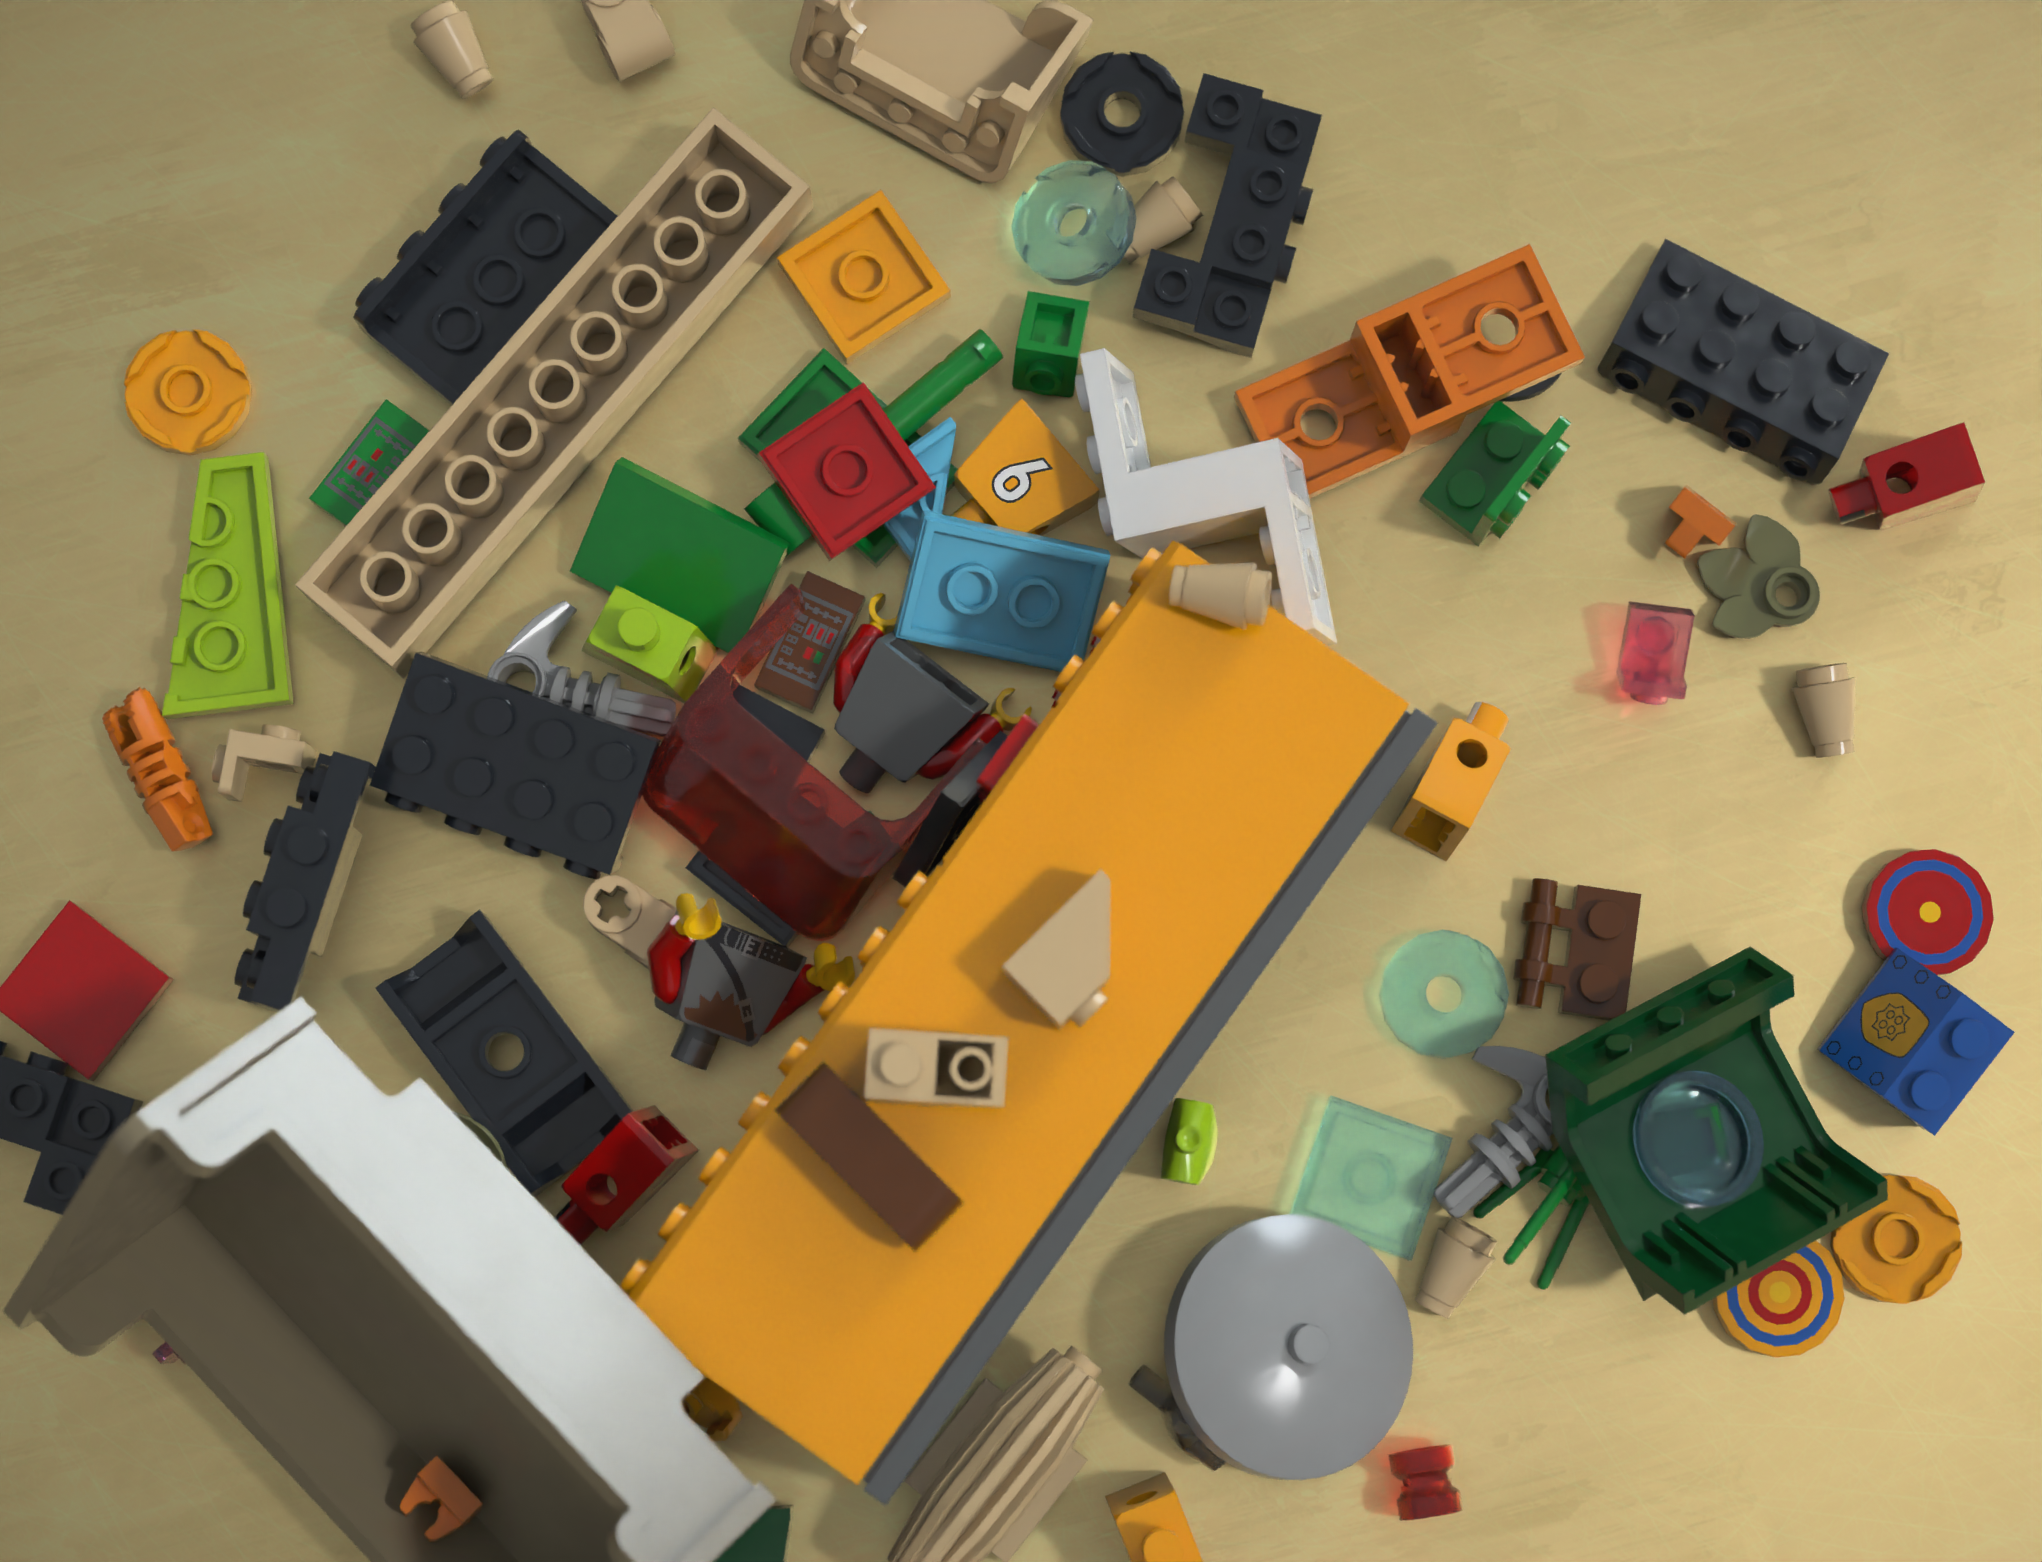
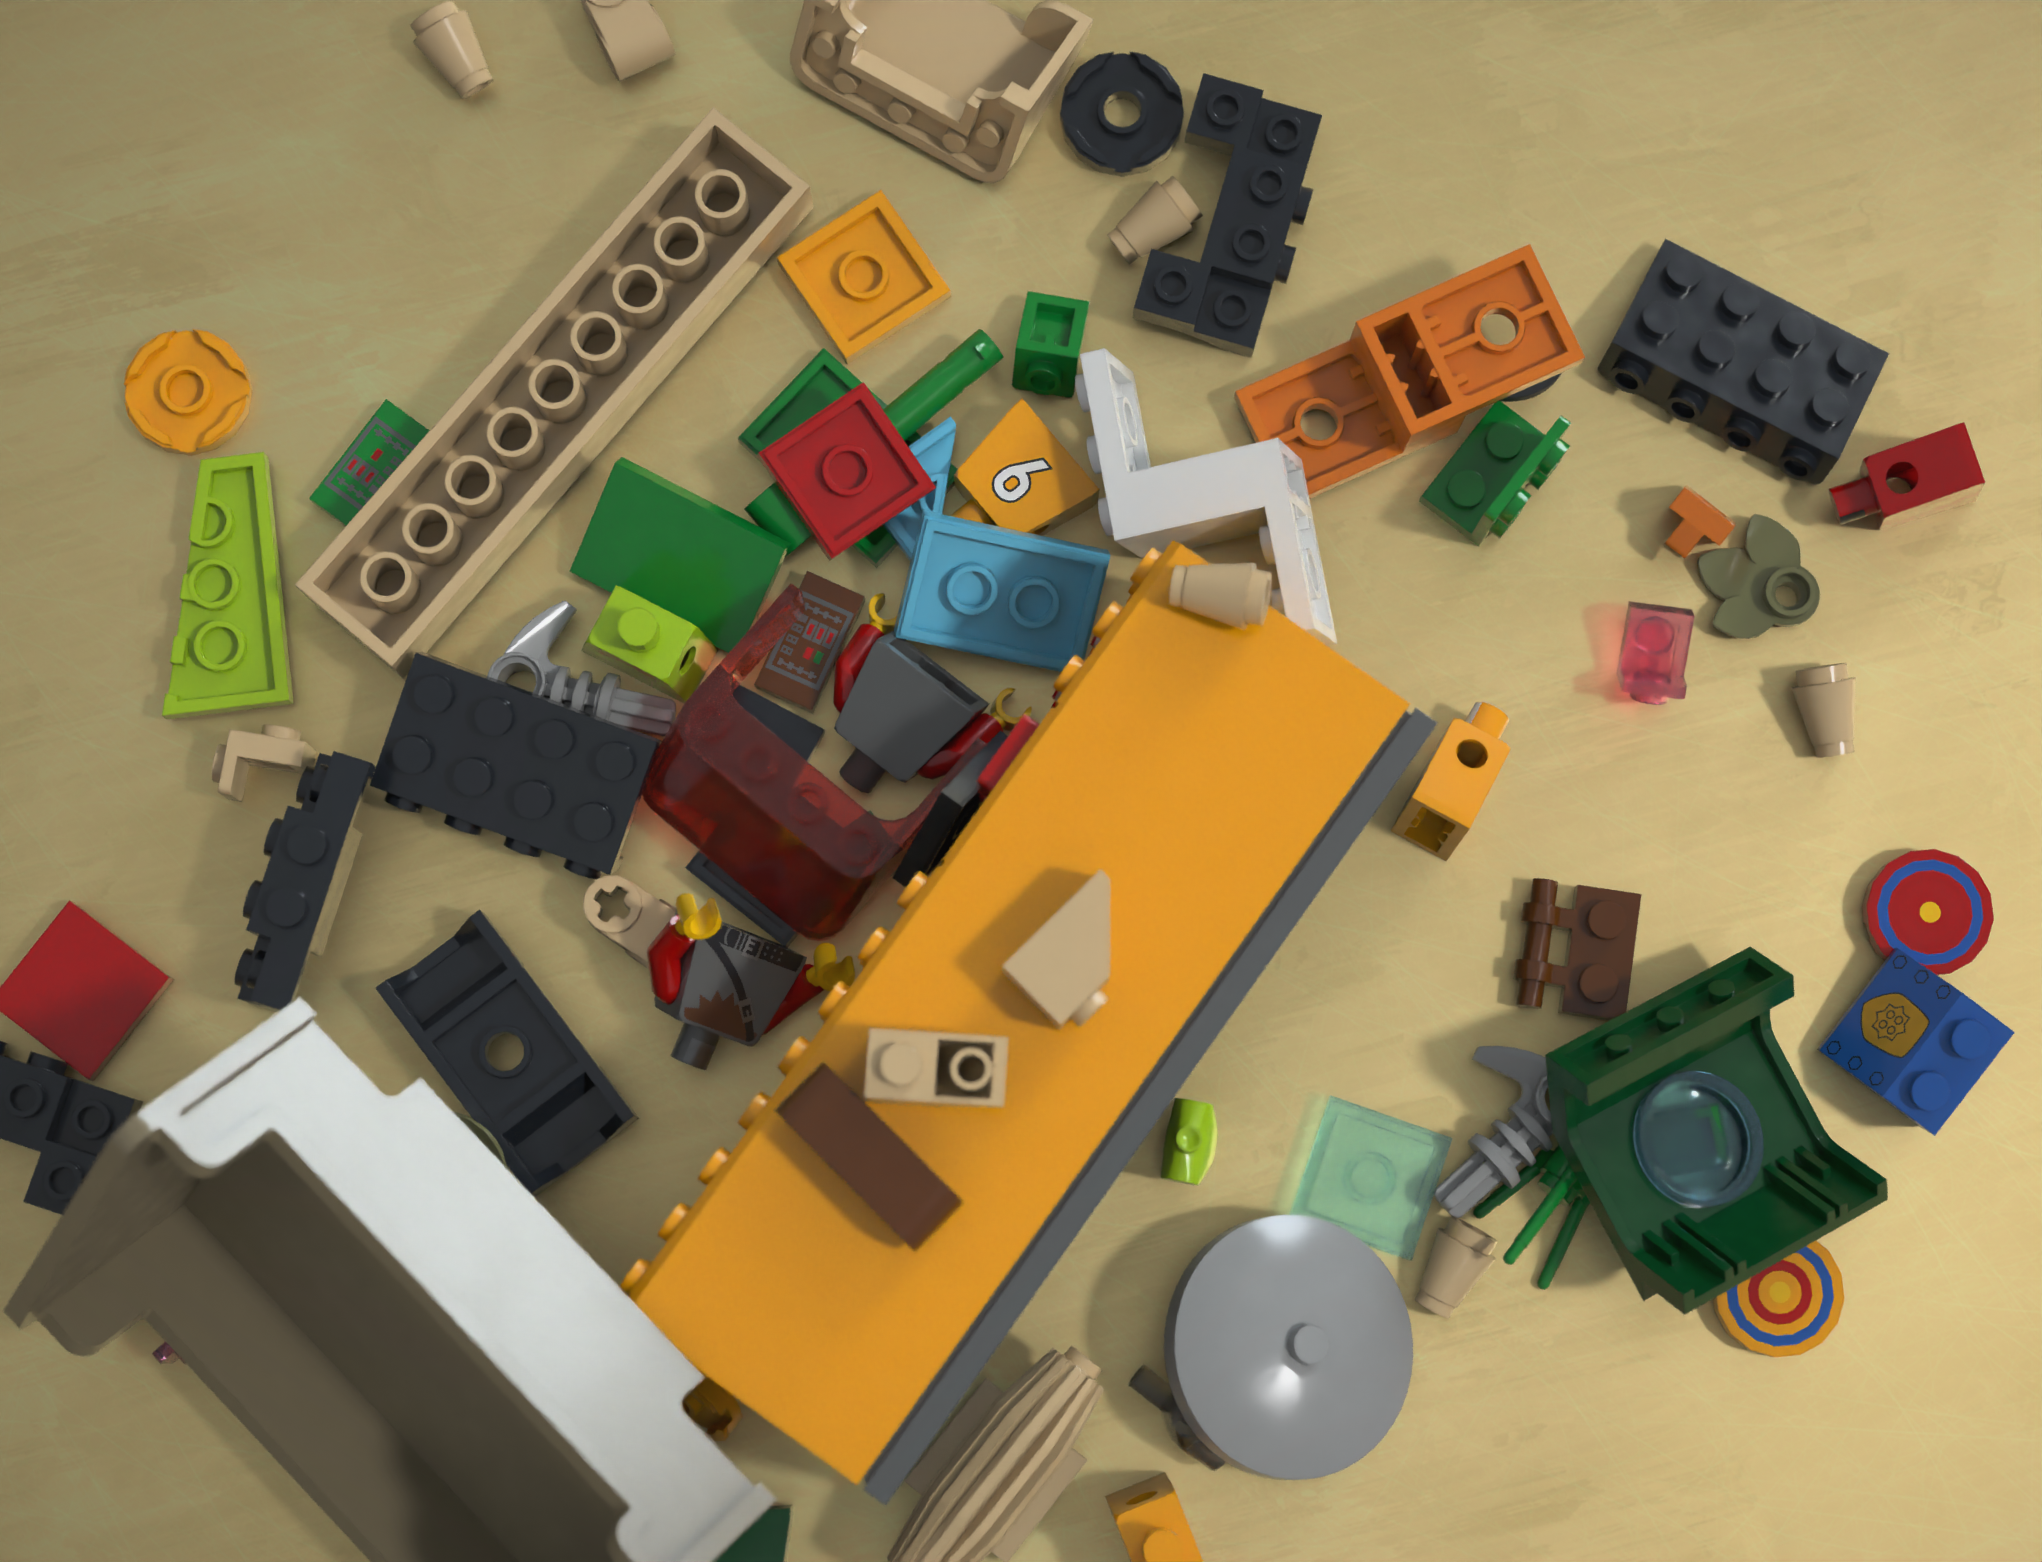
(158, 770): orange hinge -> none
(442, 1486): orange tile -> none
(481, 266): black bracket -> none
(640, 1159): red torso -> none
(1100, 242): clear light blue tile -> none
(1425, 1485): clear red wheel -> none
(1481, 986): clear light blue tile -> none
(1902, 1245): light orange tile -> none

